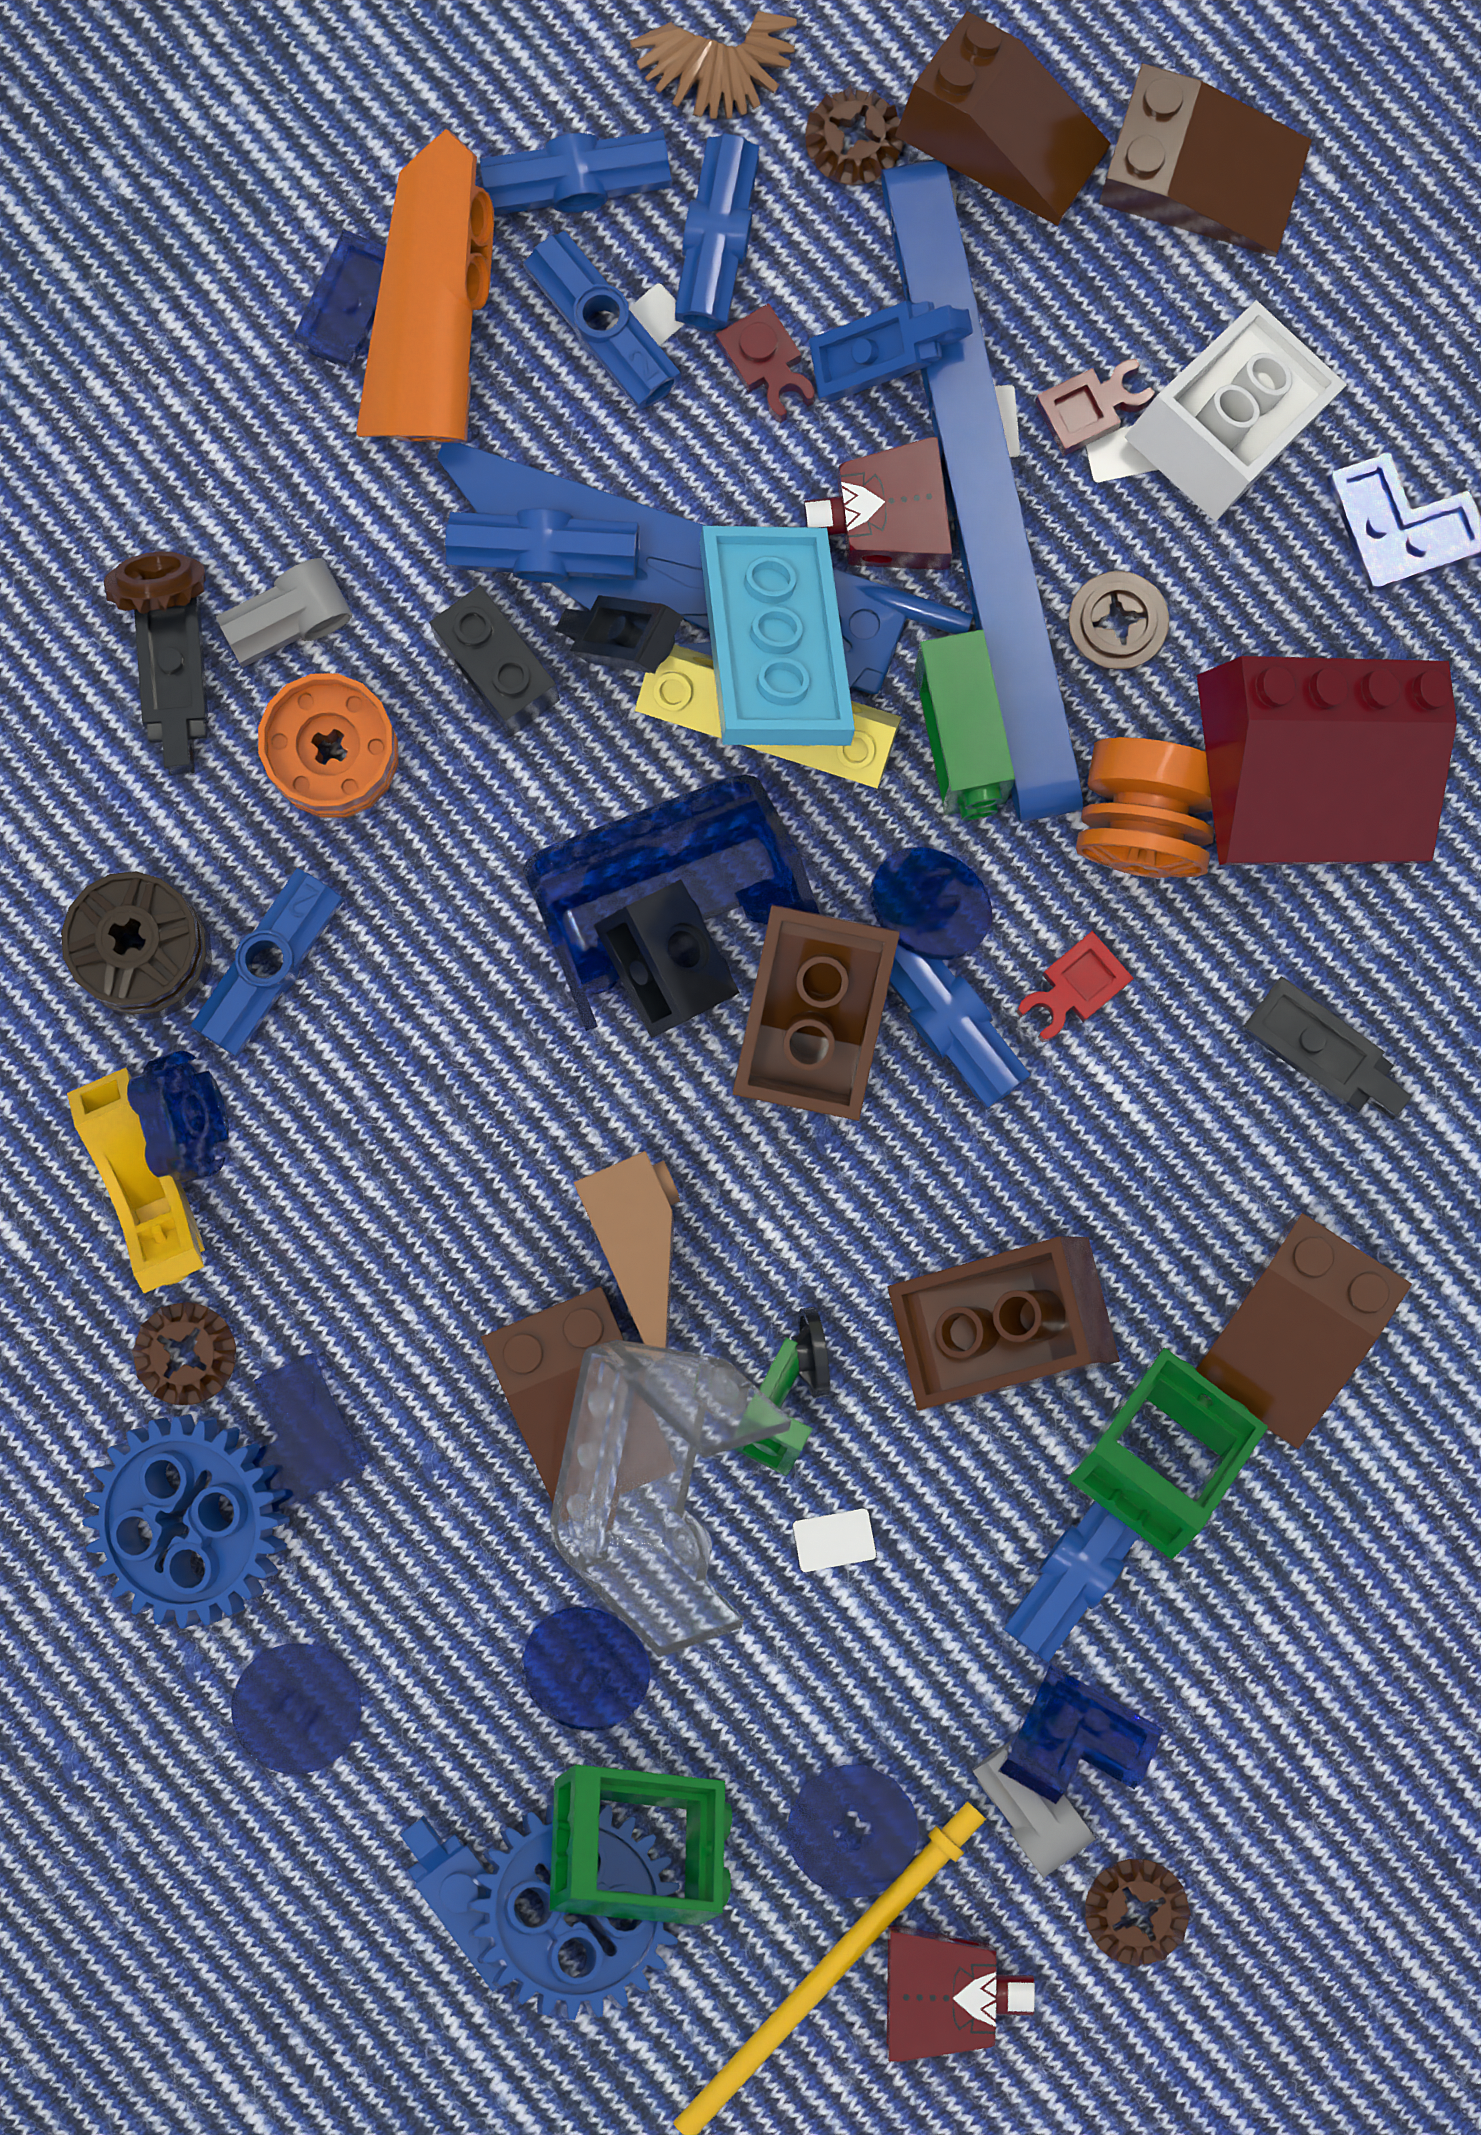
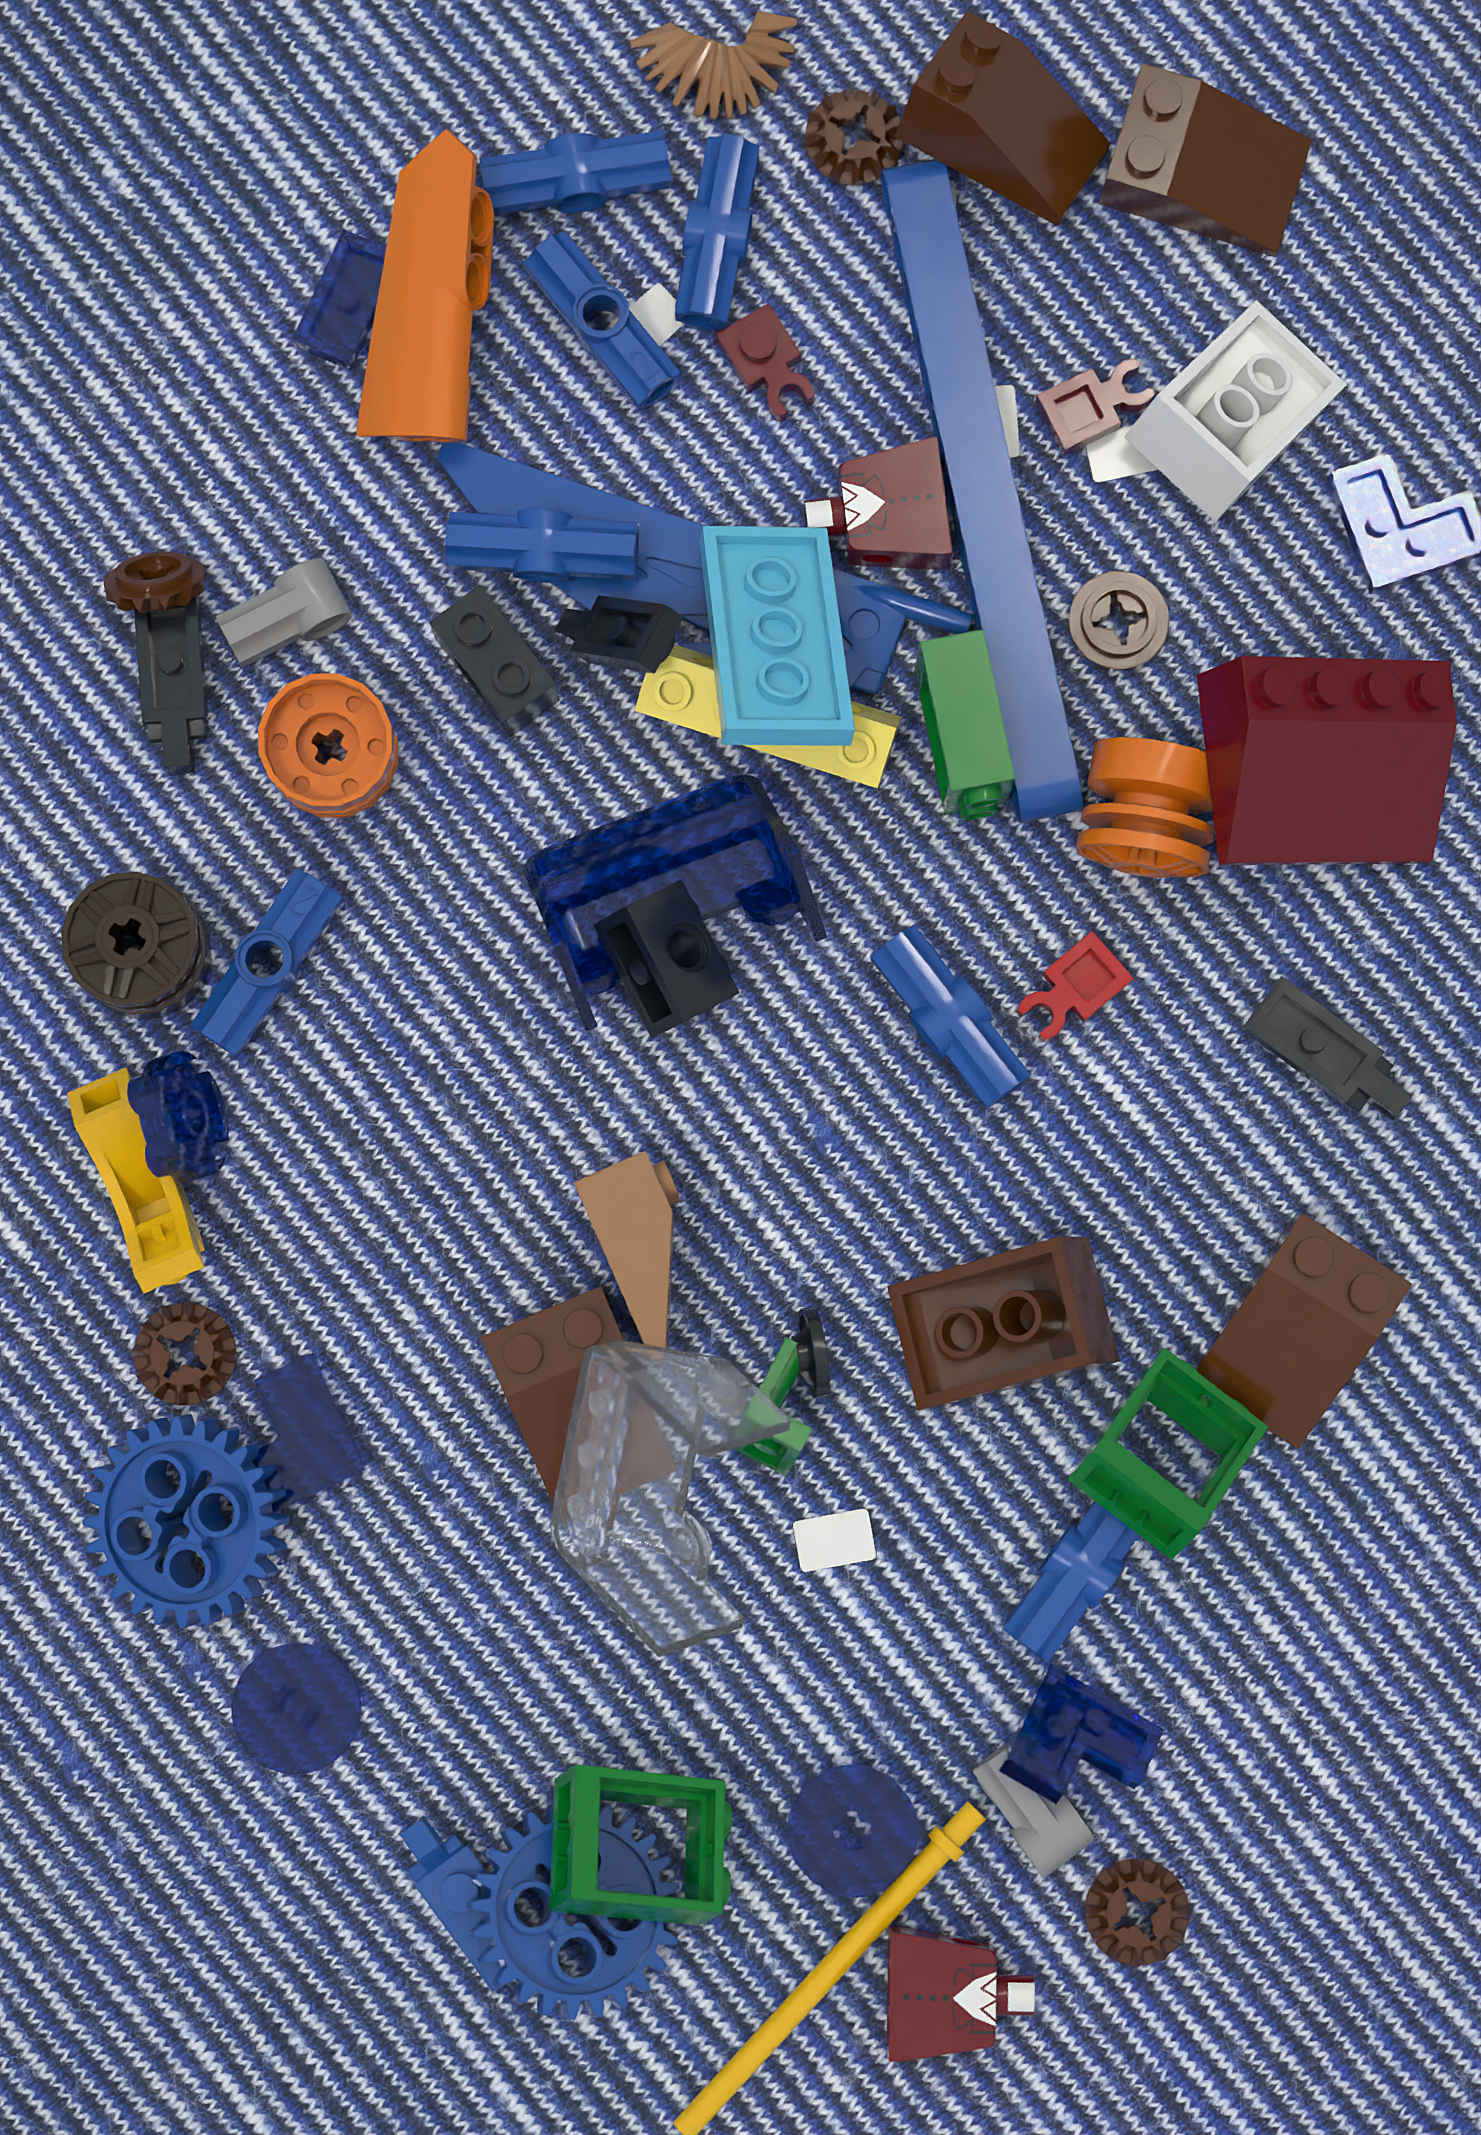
(585, 1669): clear blue piece -> none
(815, 1012): reddish brown slope -> none
(884, 346): blue hinge -> none
(932, 902): clear blue piece -> none

